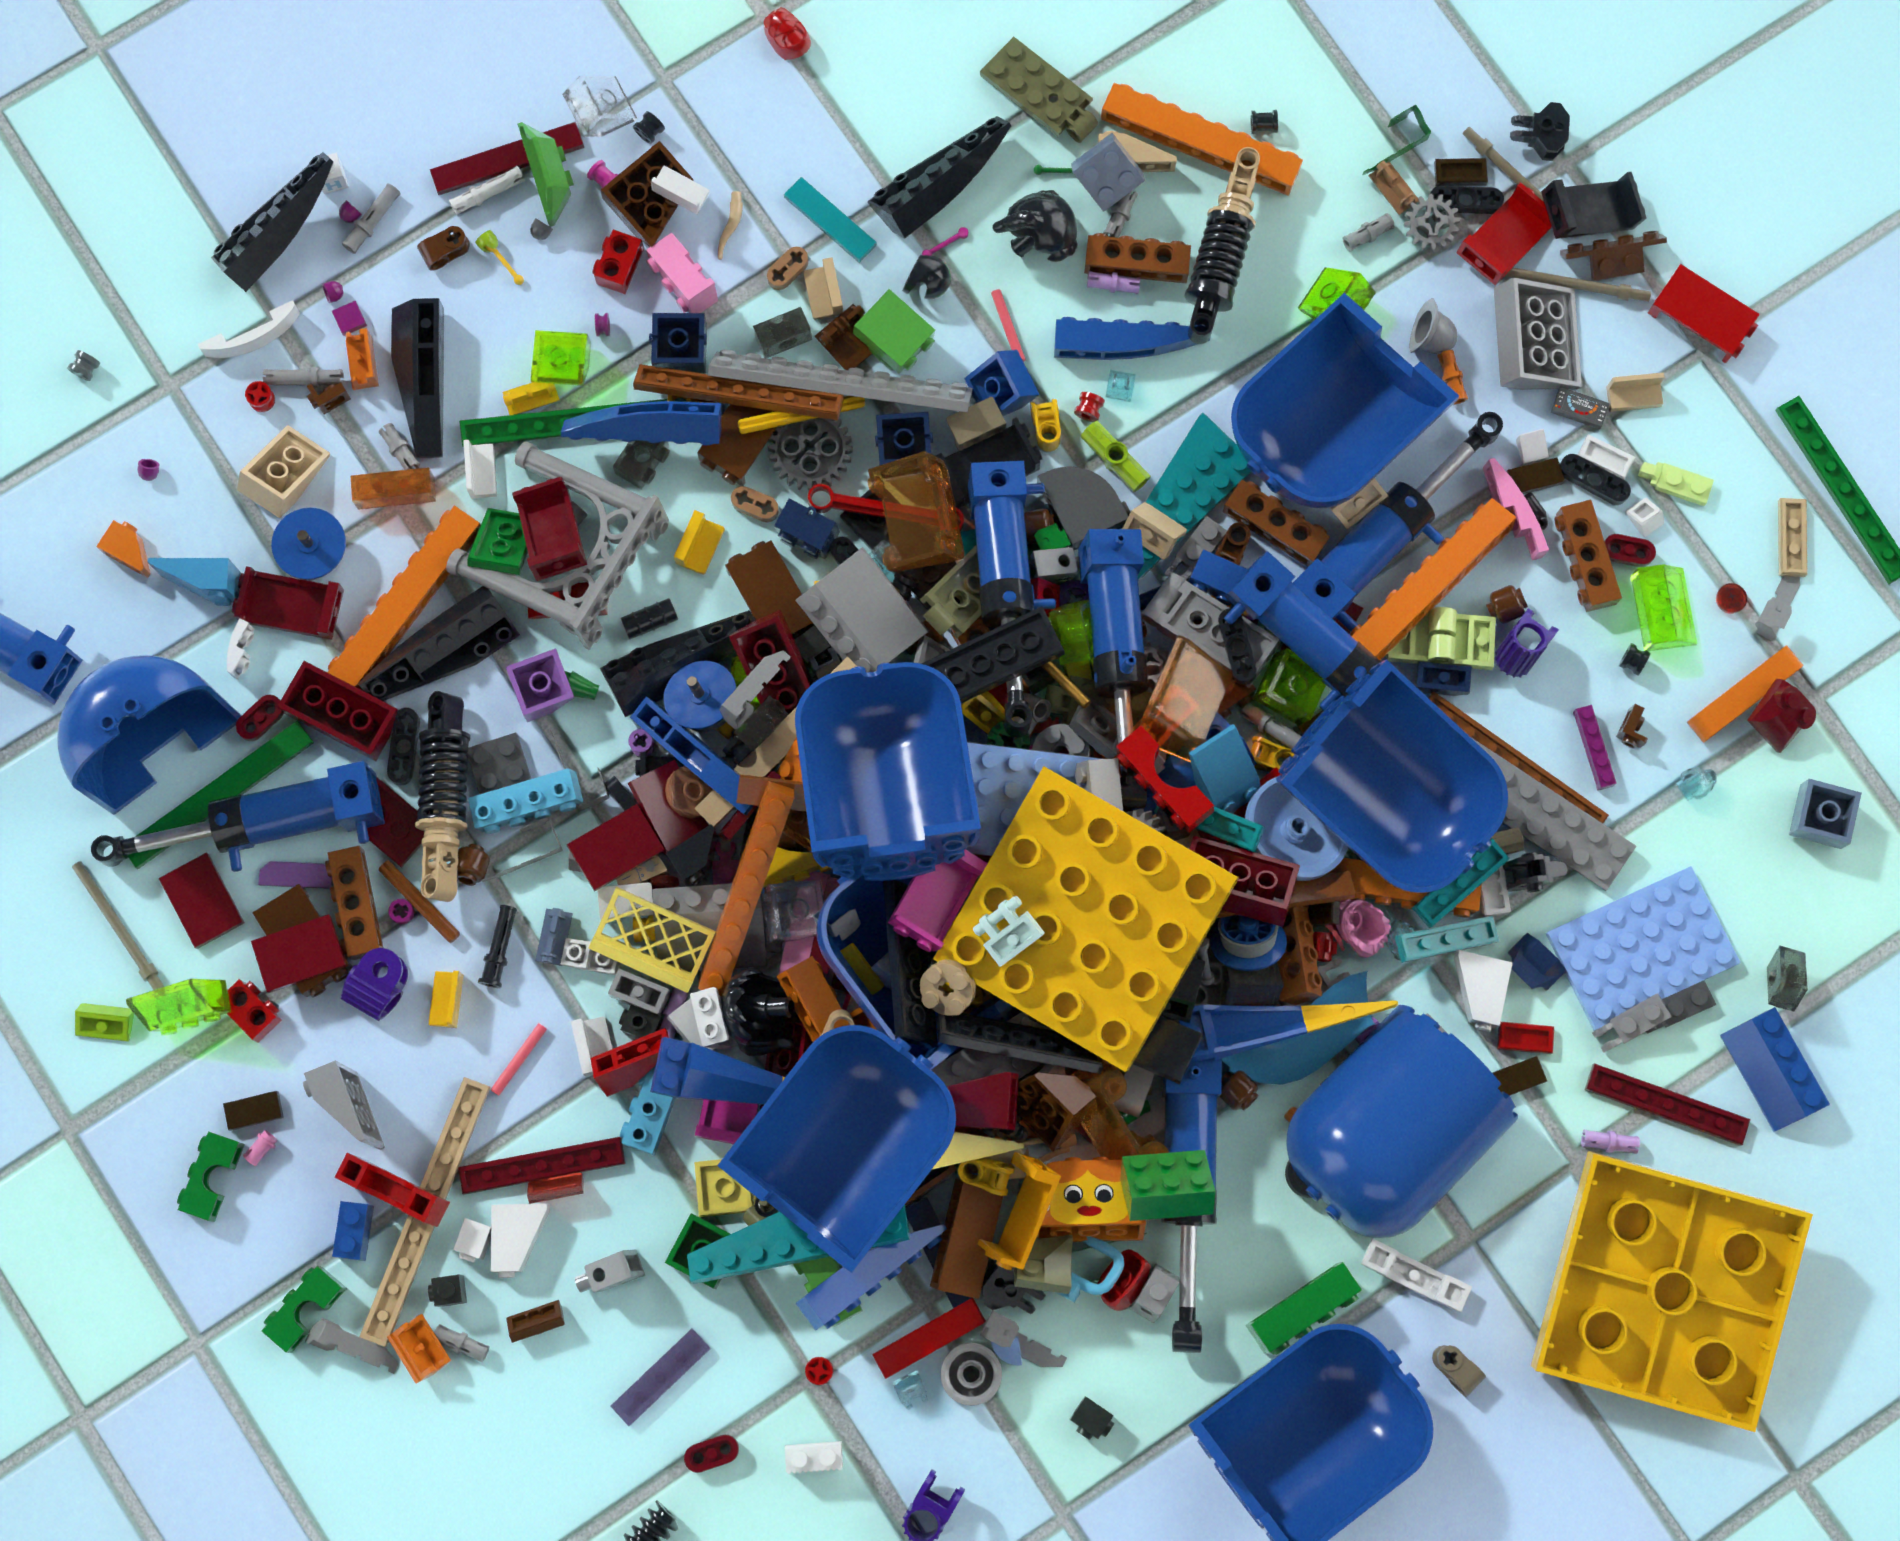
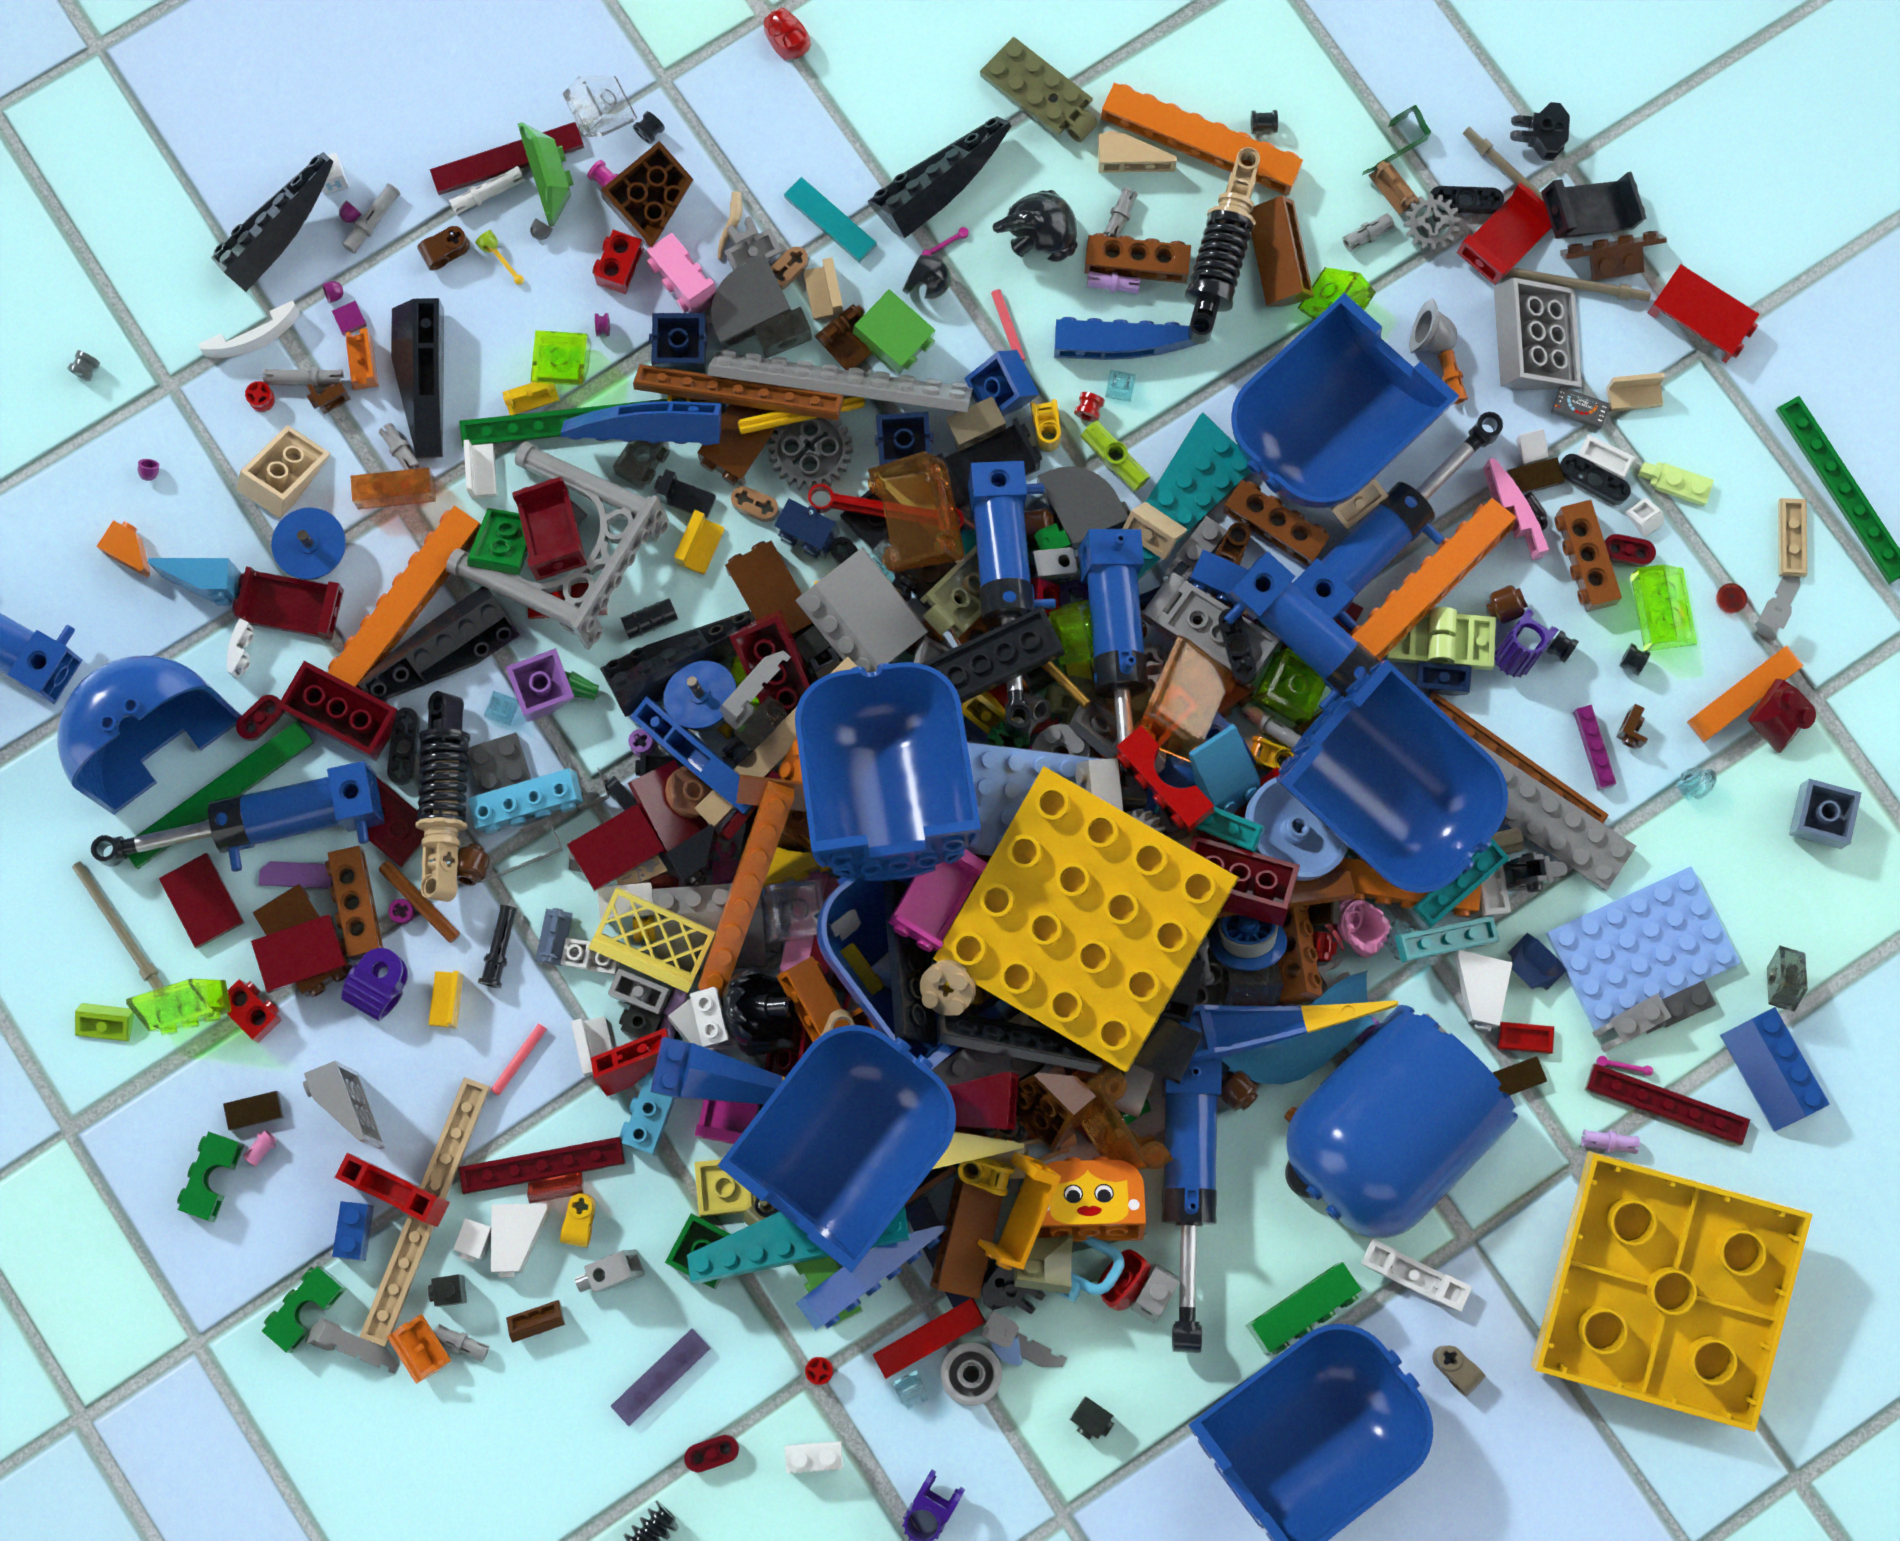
(501, 708): none -> clear light blue tile
(578, 1226): none -> yellow piece
(680, 189): white panel -> none
(682, 495): none -> black bracket
(746, 299): none -> dark grey brick
(750, 244): none -> light grey plate
(1012, 939): light aqua plate -> none
(1038, 170): green hinge -> none
(1107, 172): sand blue brick -> none
(1167, 1185): green brick -> none
(1280, 253): none -> dark orange brick
(1461, 172): dark brown tile -> none
(1562, 646): none -> black wheel
(1603, 1061): none -> dark pink hinge

